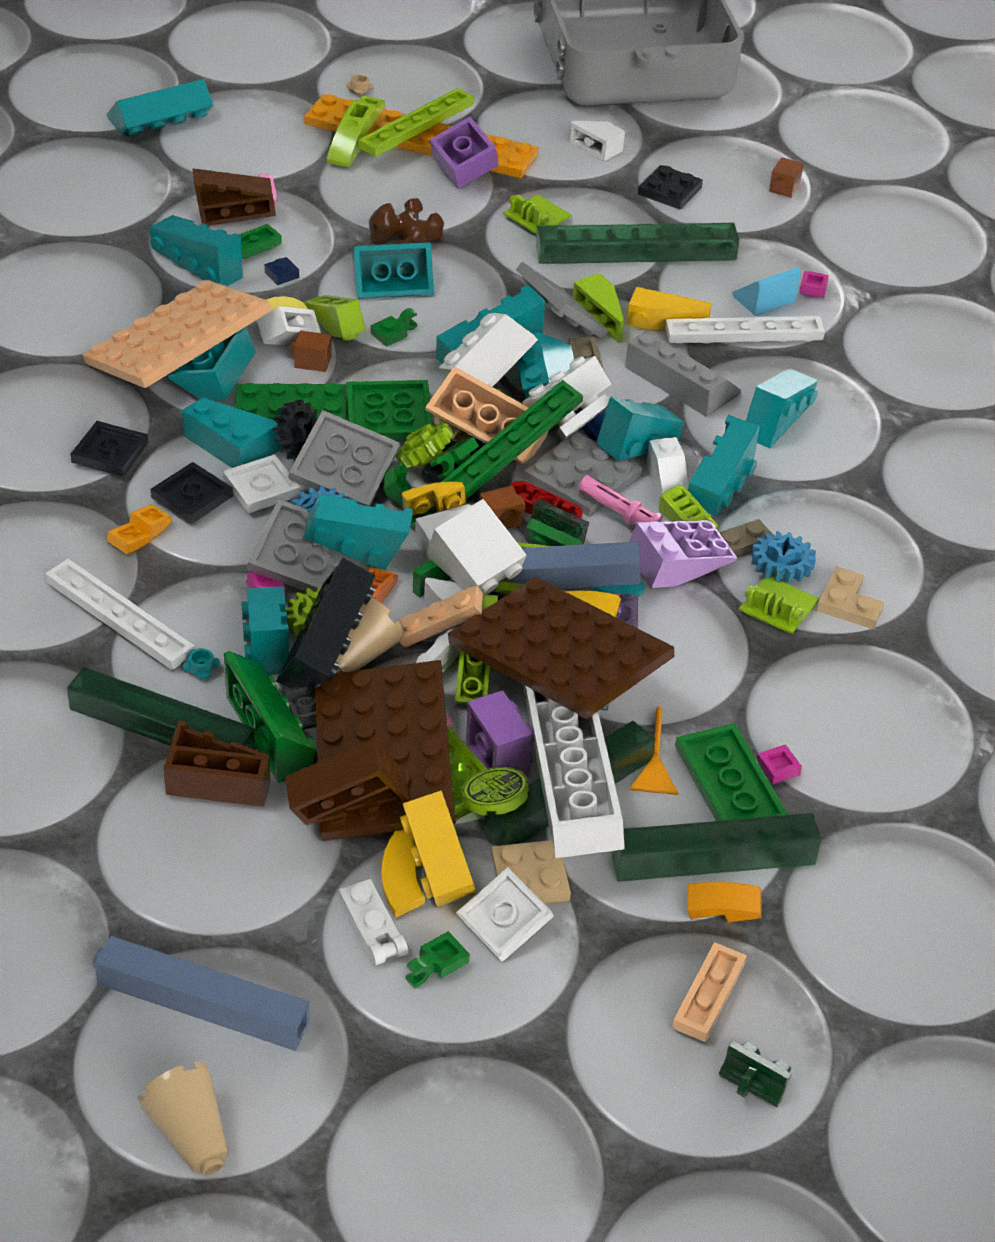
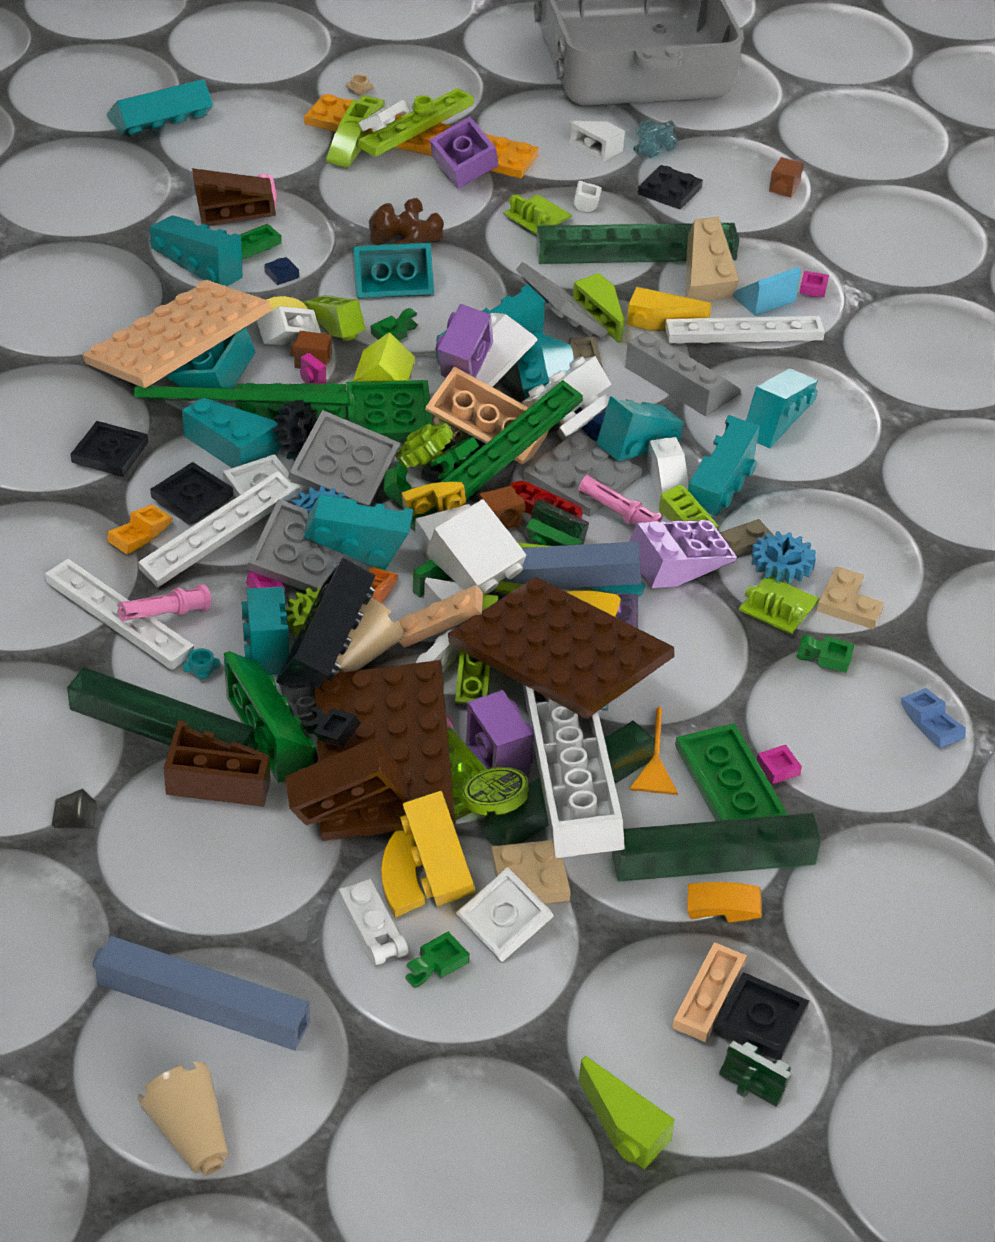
(74, 811): none -> clear smoke slope
(176, 602): none -> bright pink pin
(216, 529): none -> white plate
(244, 395): none -> green tile
(312, 370): none -> dark pink plate
(332, 728): none -> black plate
(384, 116): none -> white plate
(385, 361): none -> neon yellow slope
(423, 105): none -> lime plate
(465, 341): none -> medium lavender brick
(586, 197): none -> white brick
(629, 1119): none -> lime slope
(653, 135): none -> clear light blue hips
(709, 262): none -> tan wedge
(761, 1016): none -> black plate
(830, 653): none -> green plate
(930, 717): none -> medium blue slope

